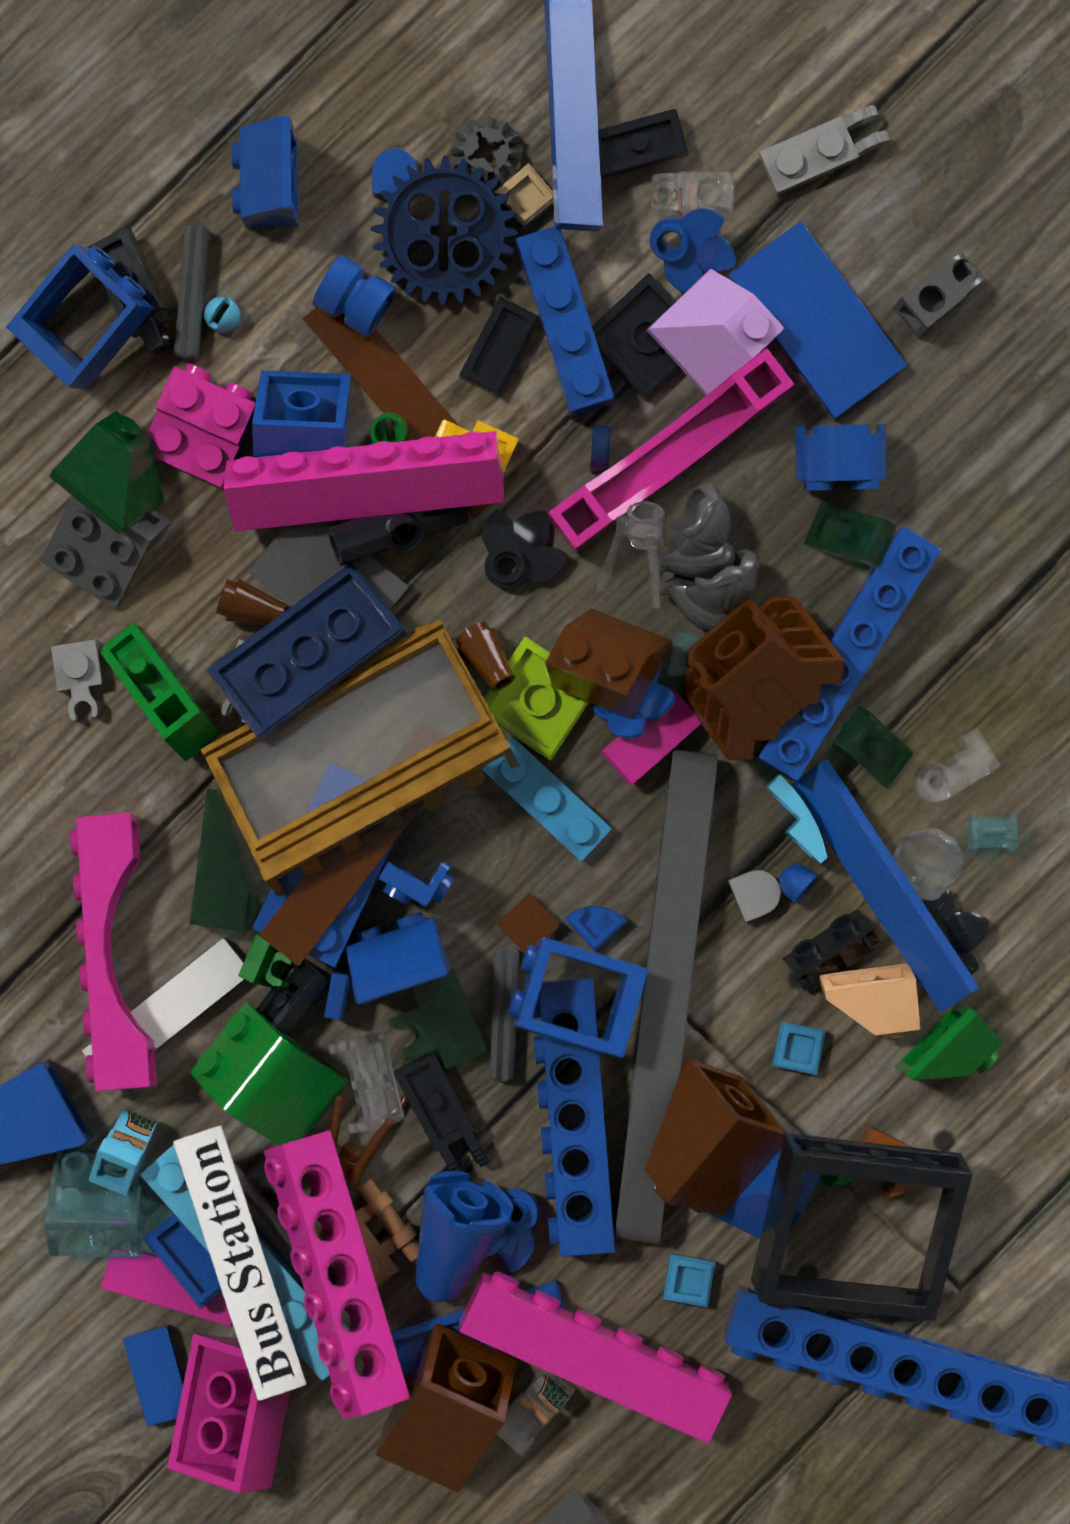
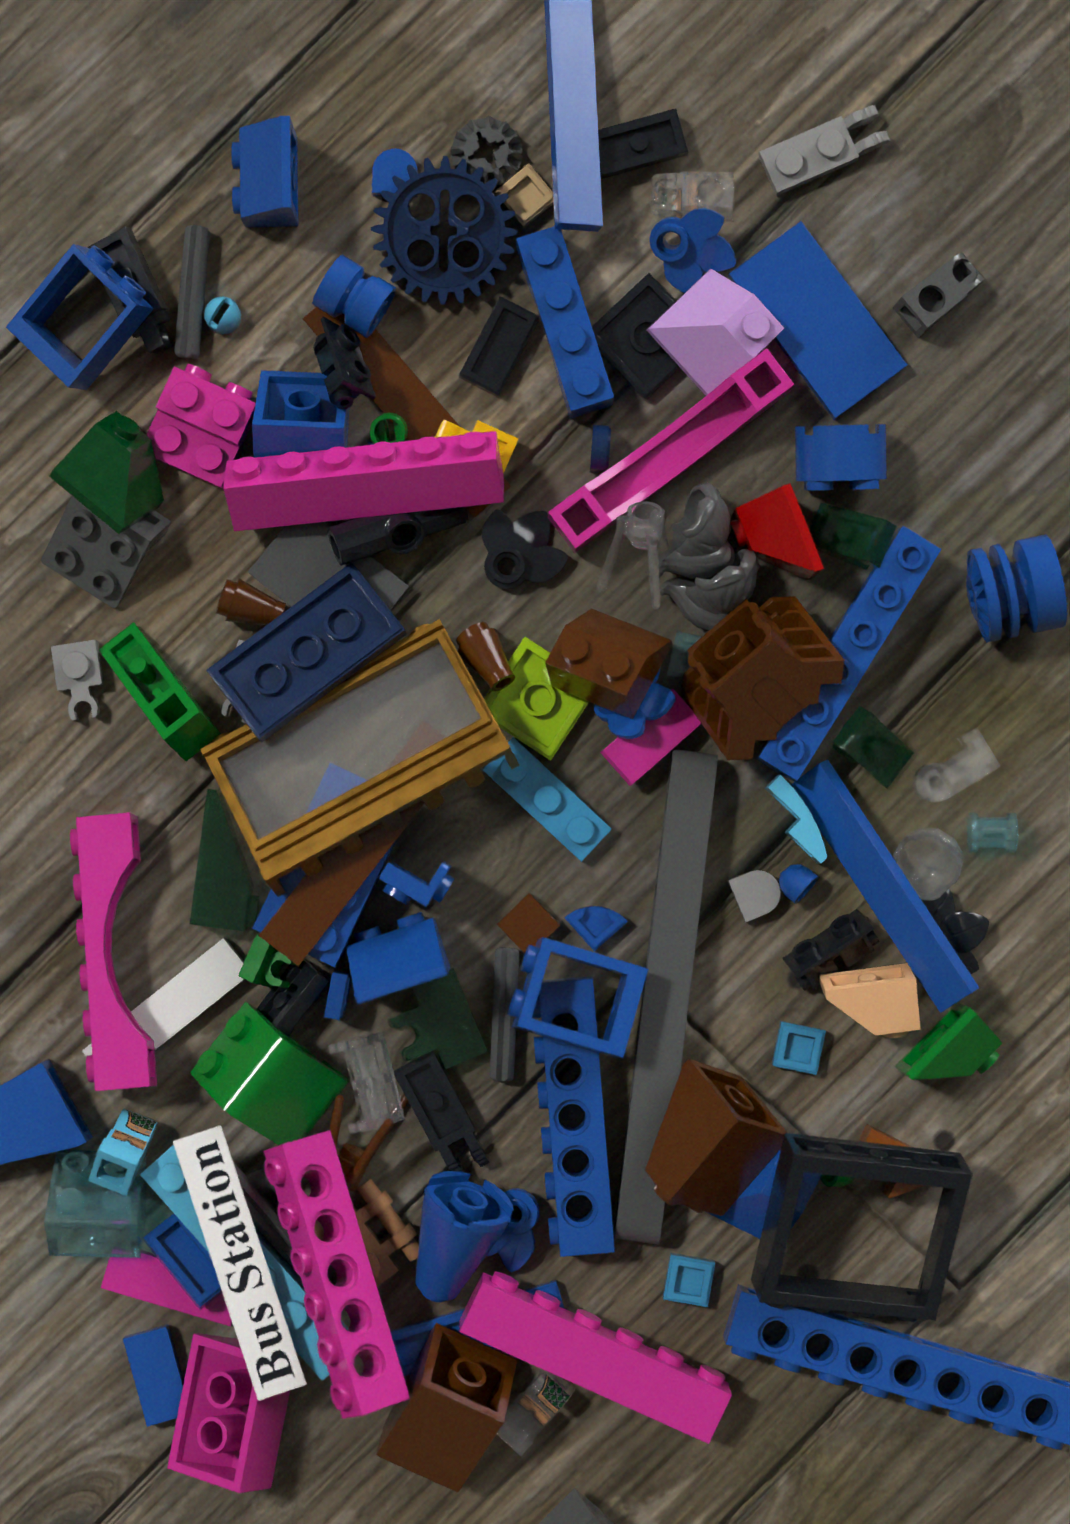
(342, 364): none -> black hinge
(777, 532): none -> red slope
(1026, 587): none -> blue wheel

